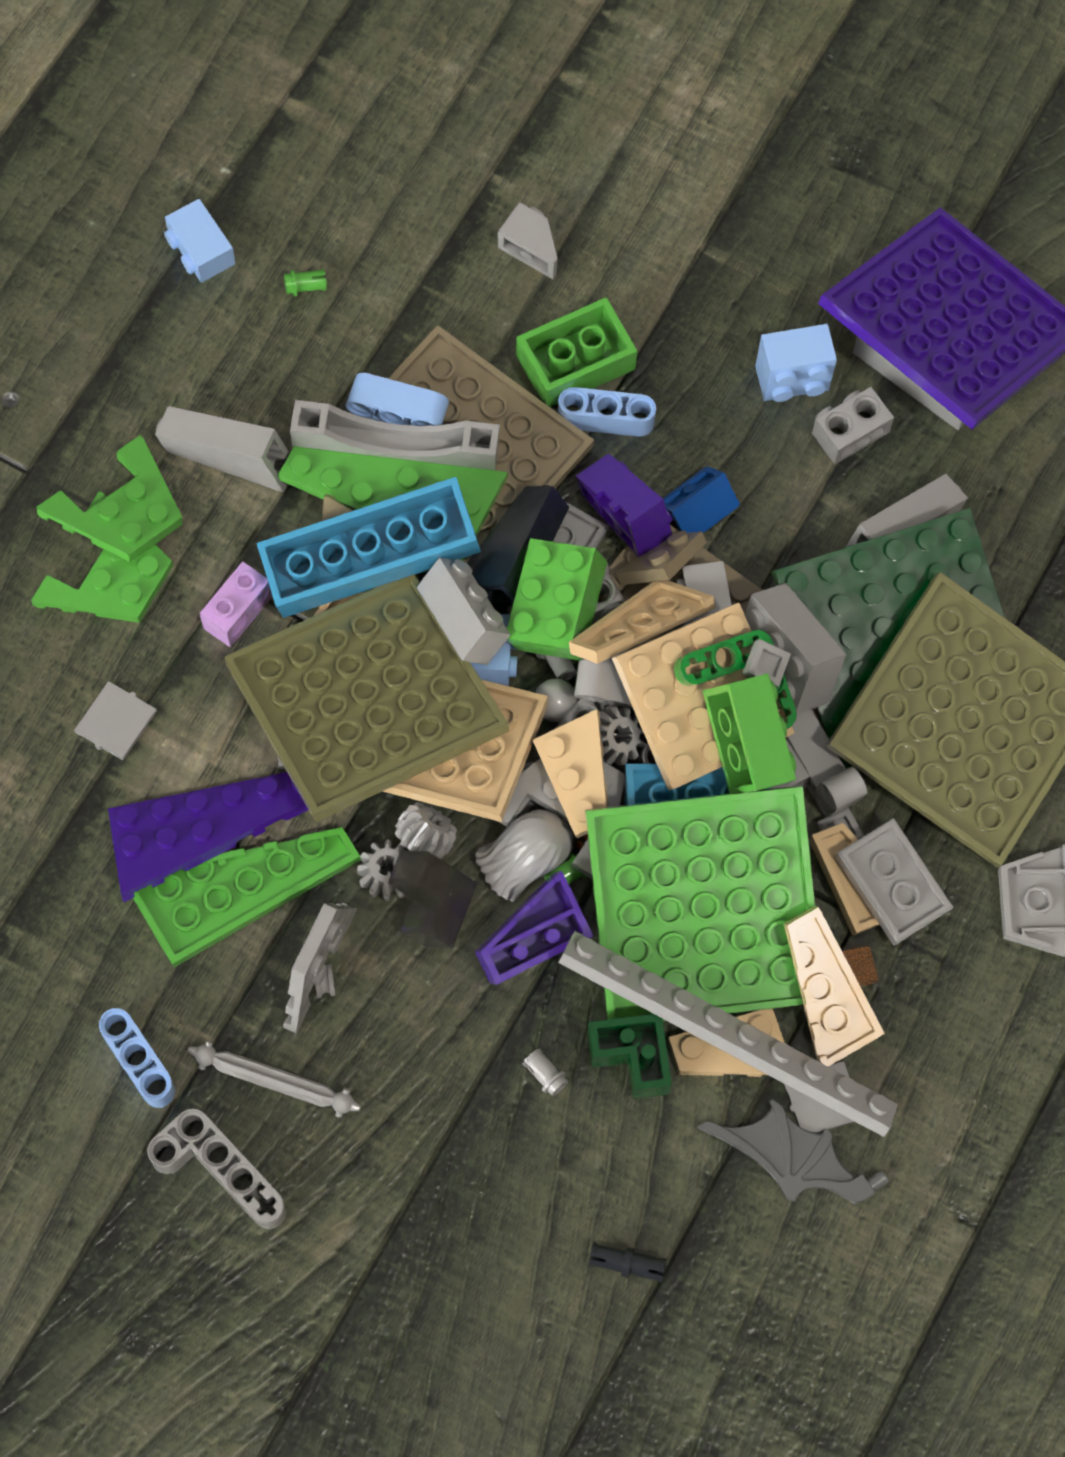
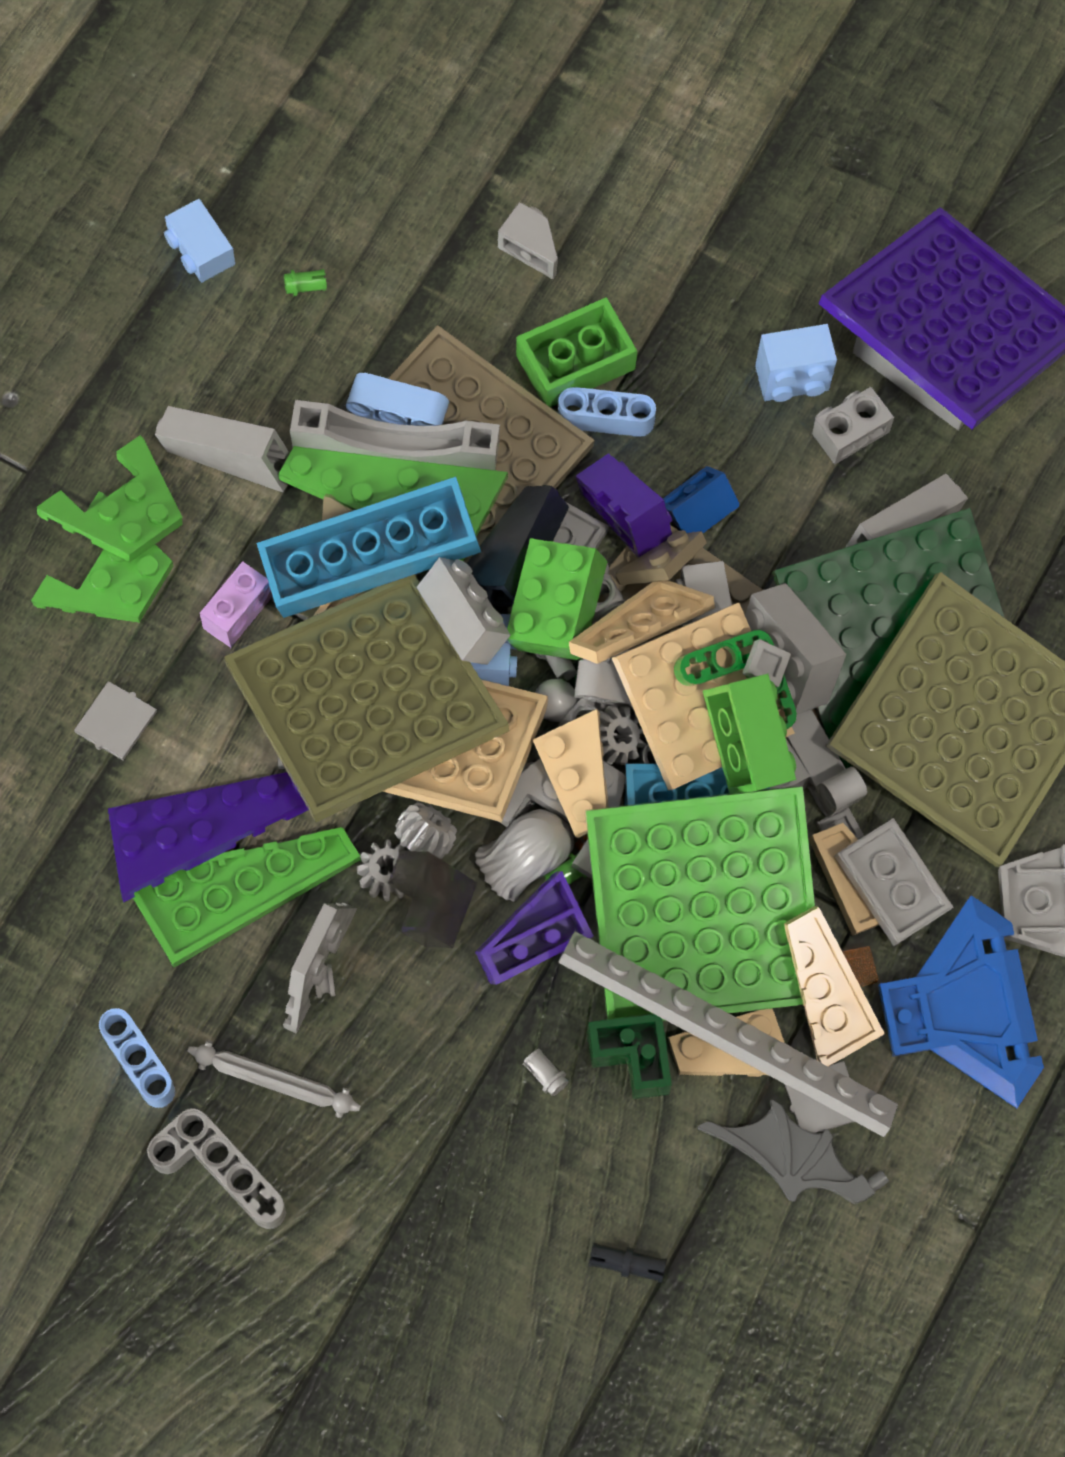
(969, 1006): none -> blue plate

